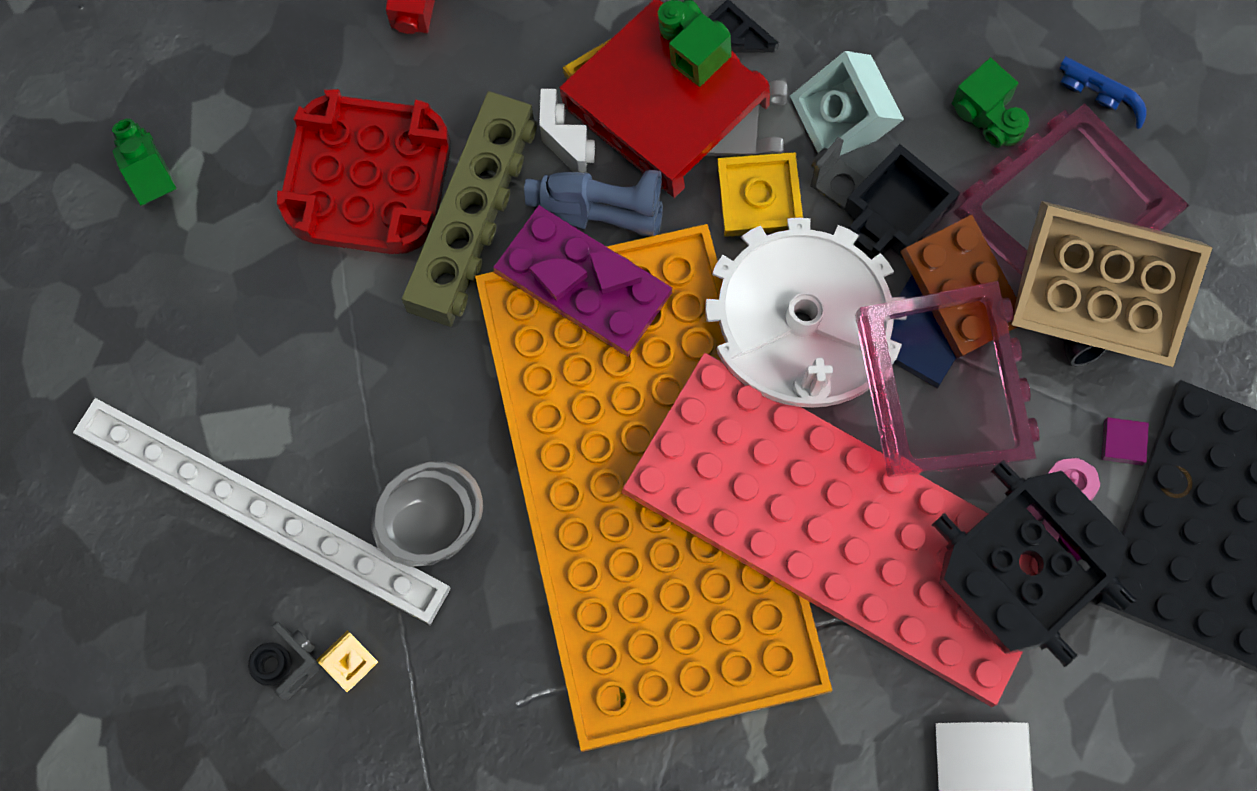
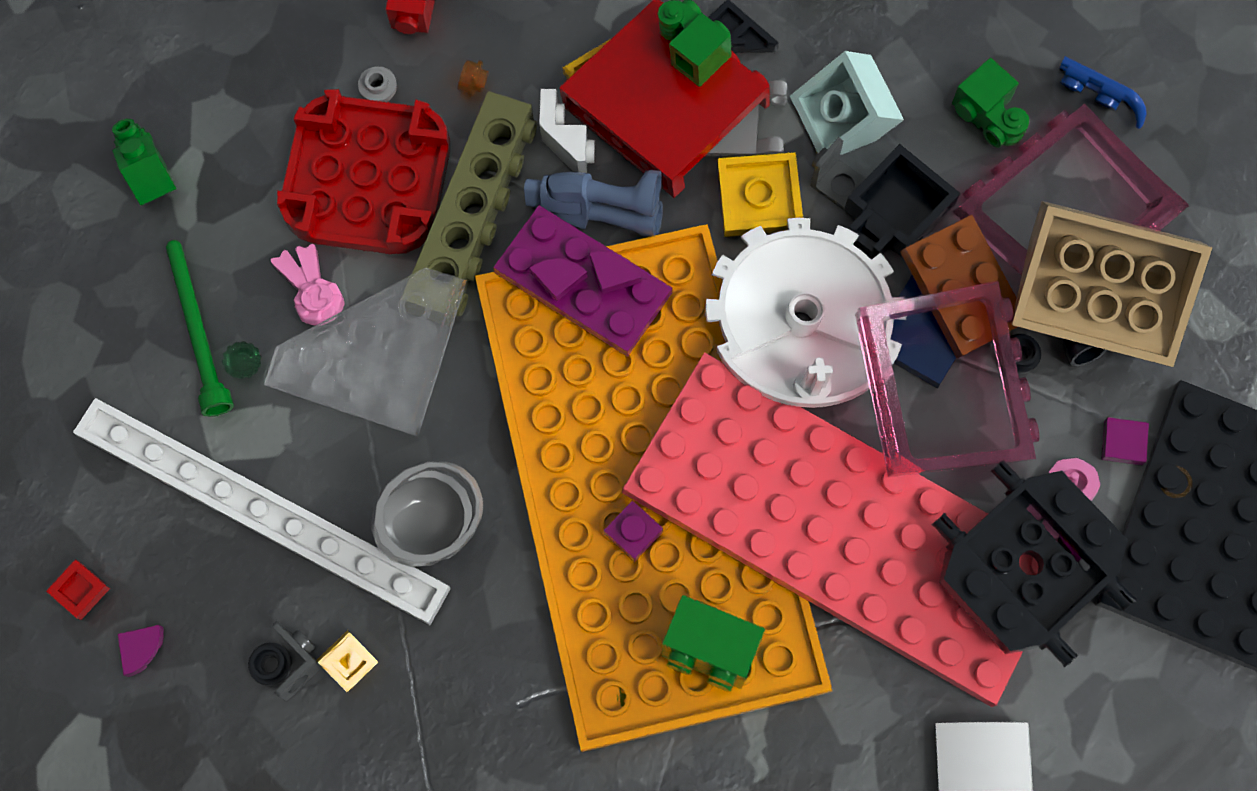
(78, 589): none -> red plate
(139, 648): none -> magenta tile
(214, 397): none -> green piece
(242, 360): none -> clear green piece
(316, 297): none -> bright pink piece
(377, 354): none -> clear plate
(381, 93): none -> light grey plate
(473, 77): none -> clear orange plate
(633, 531): none -> magenta plate
(711, 644): none -> green brick
(1032, 351): none -> black plate

